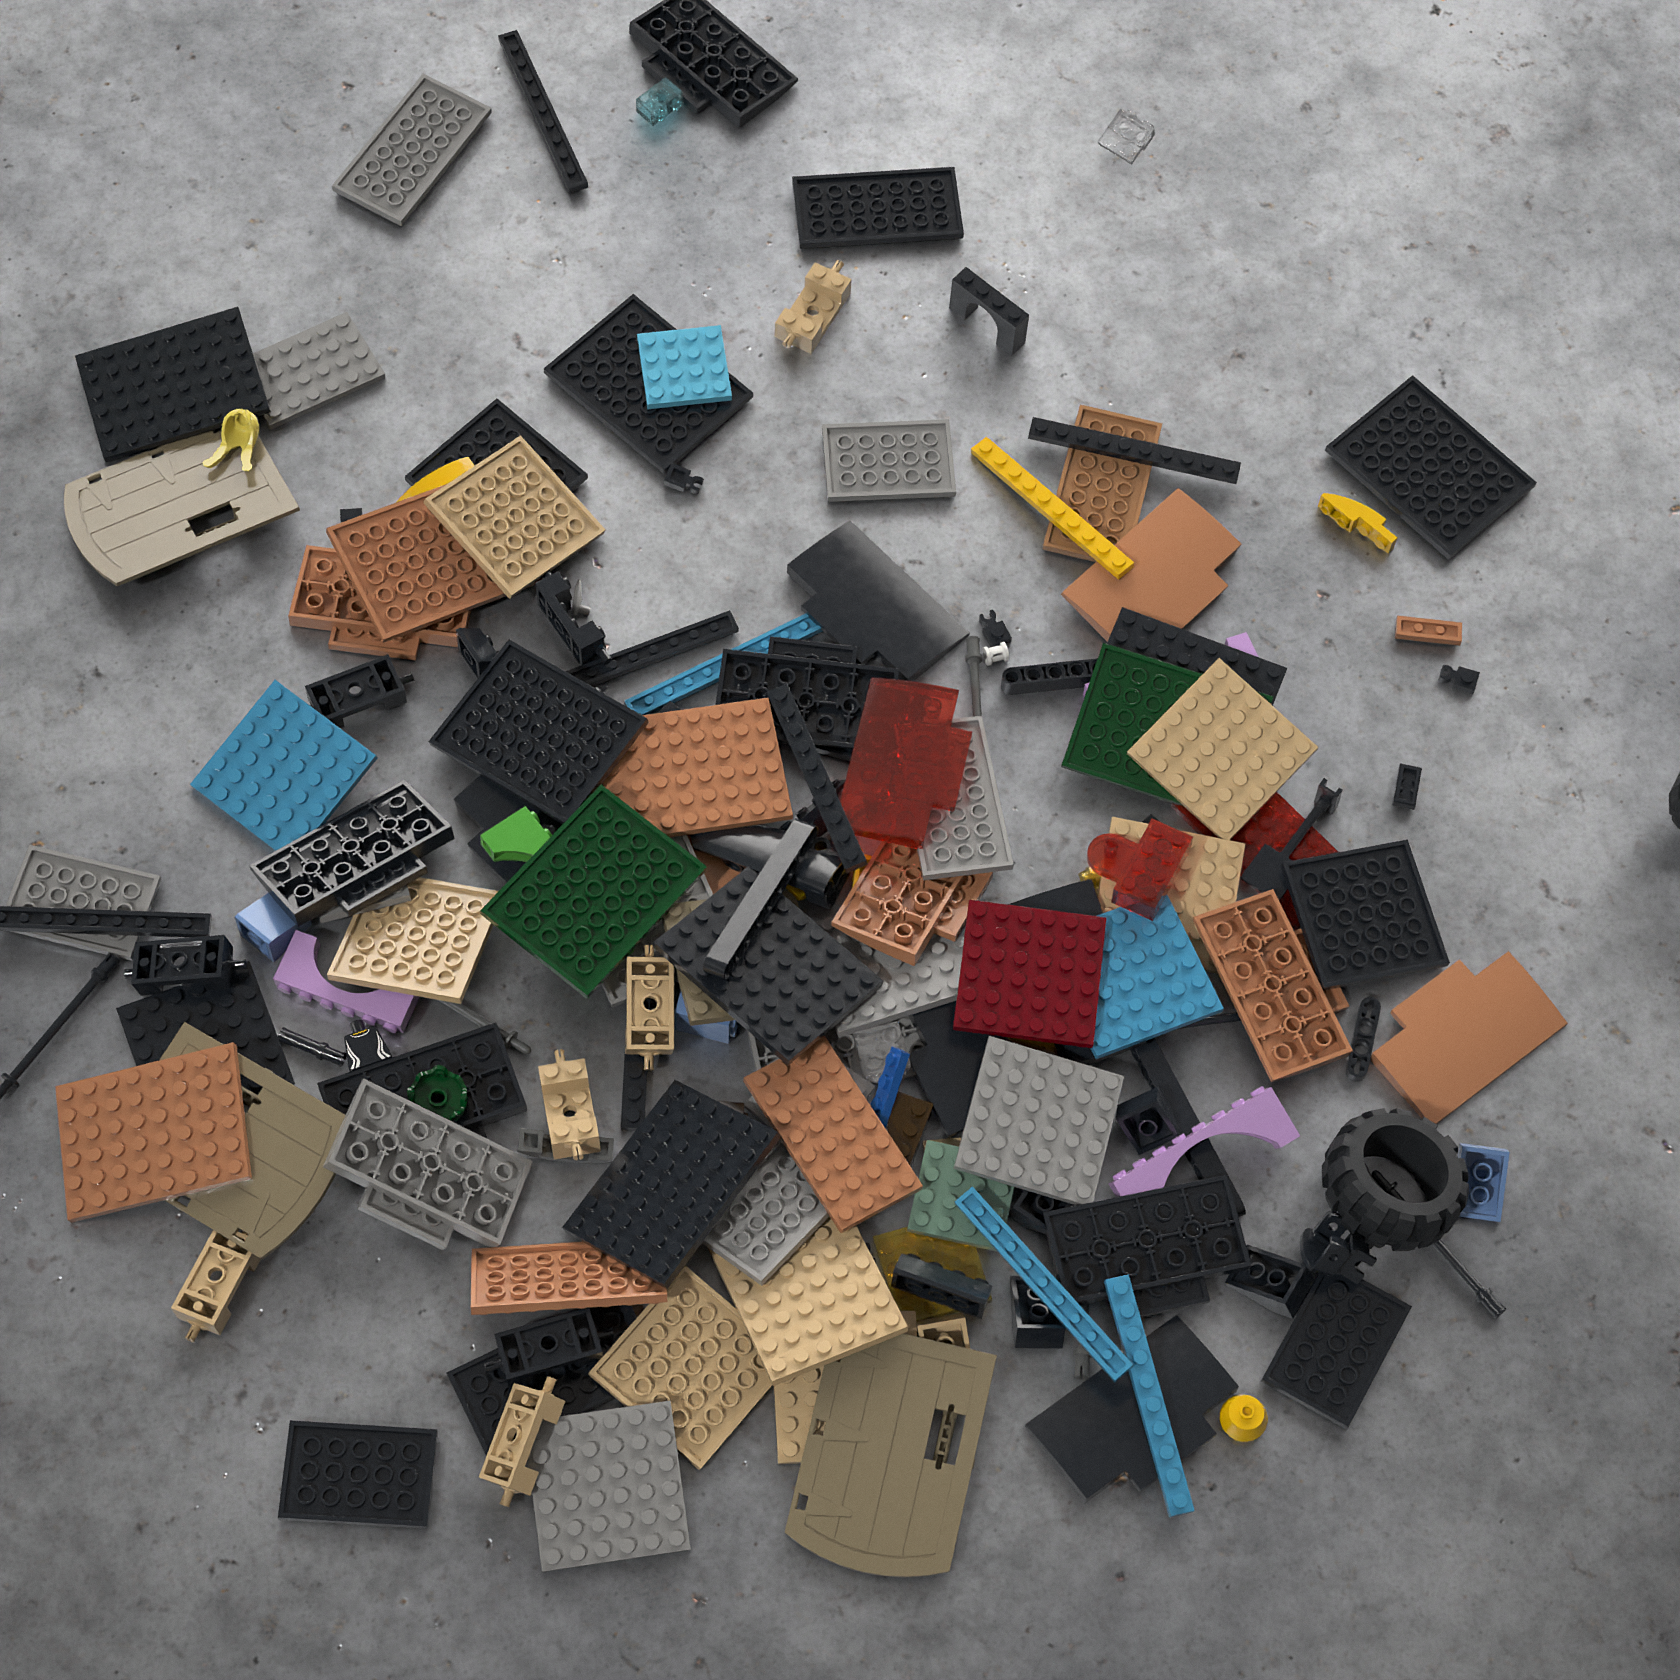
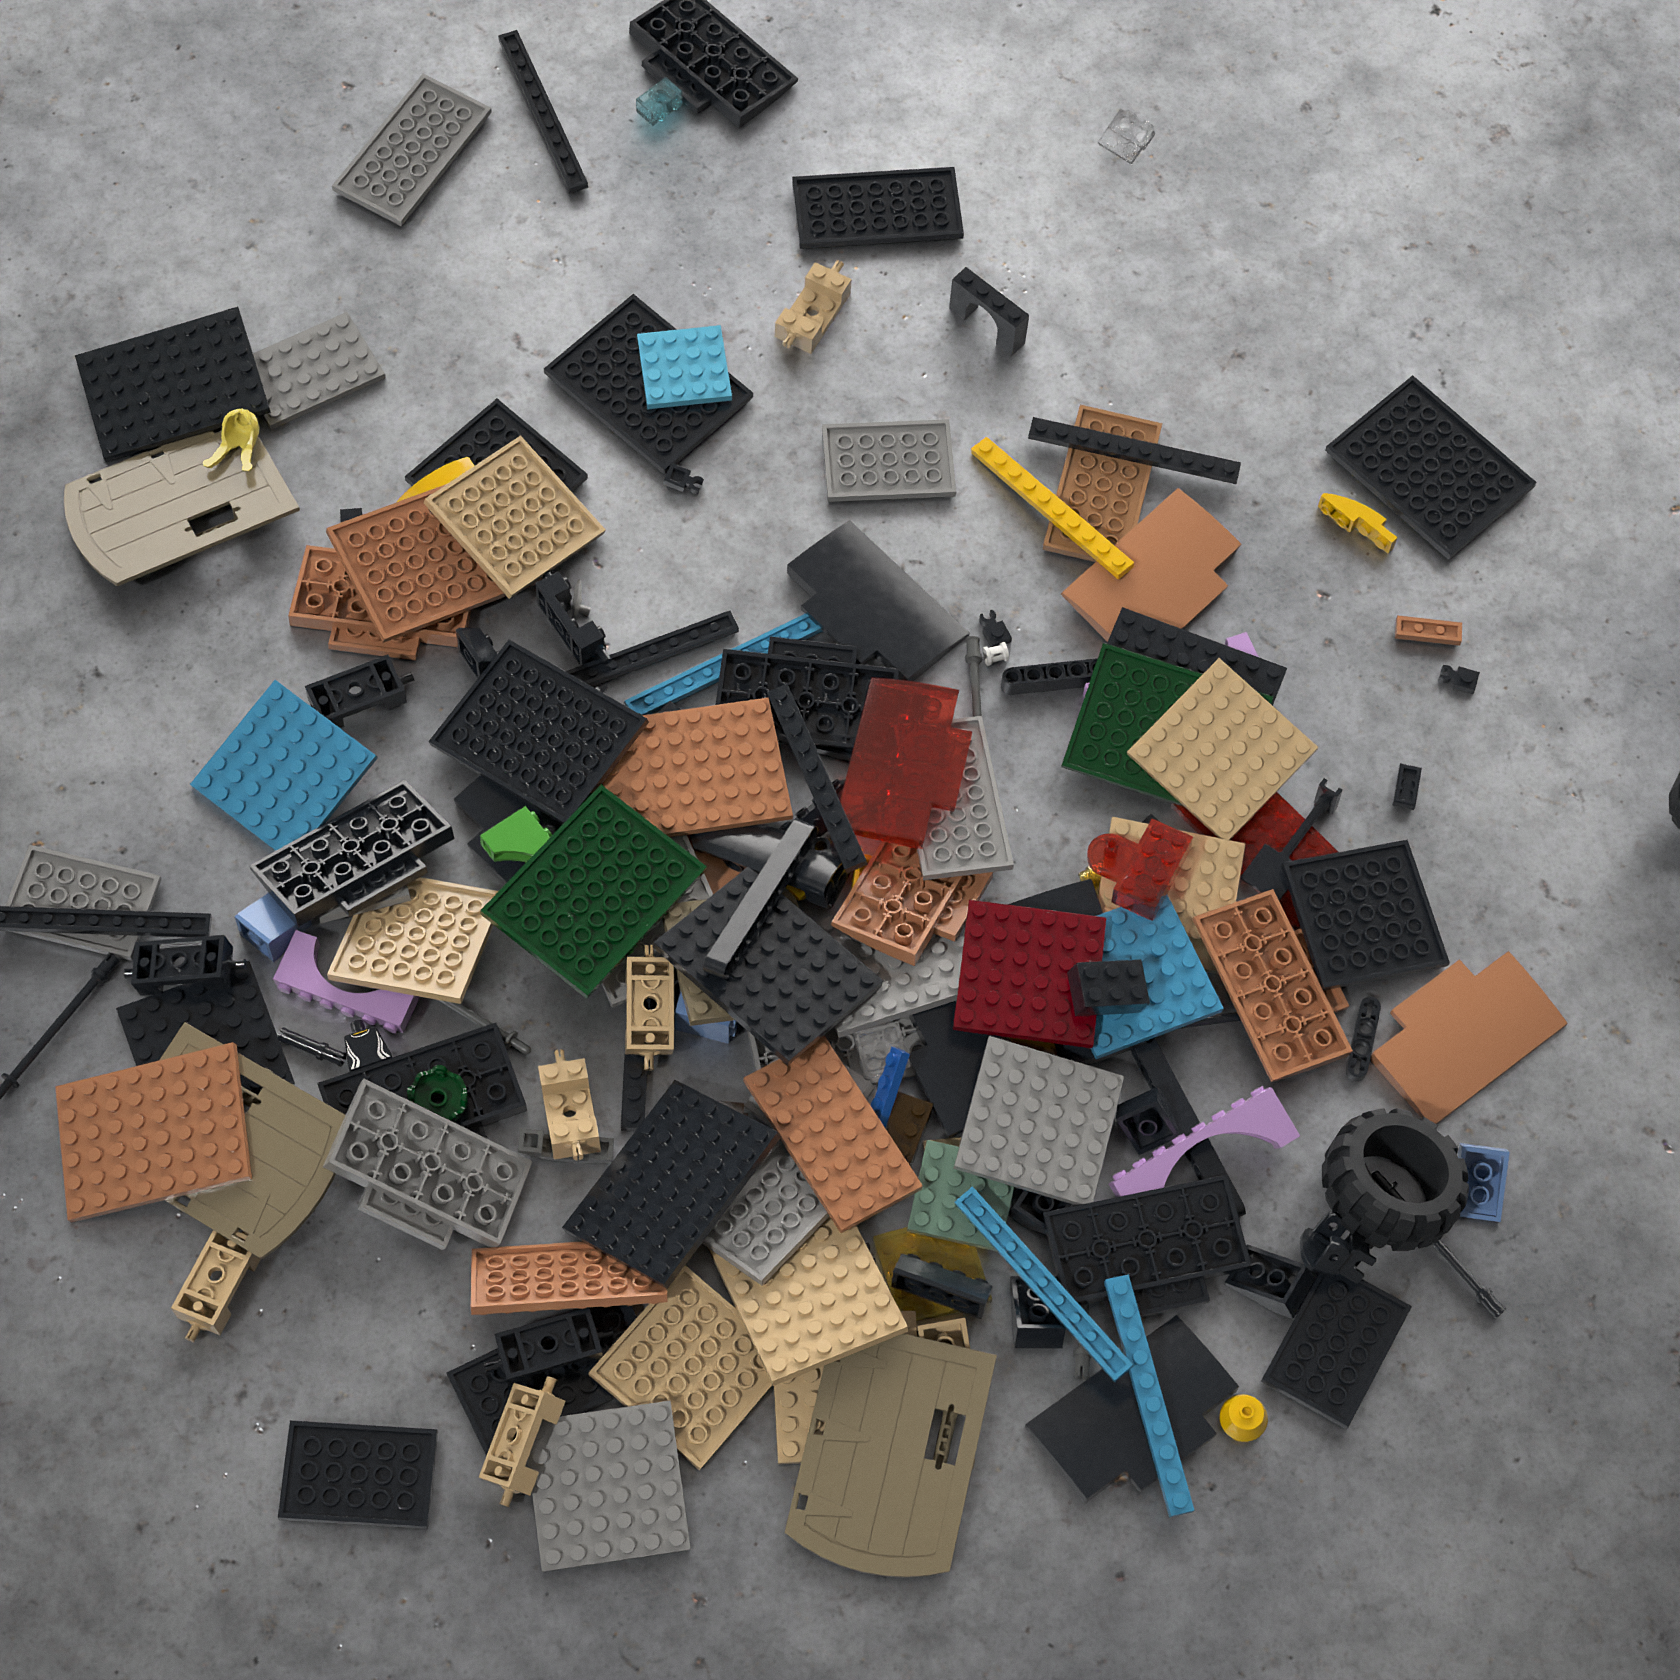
(1108, 987): none -> black brick

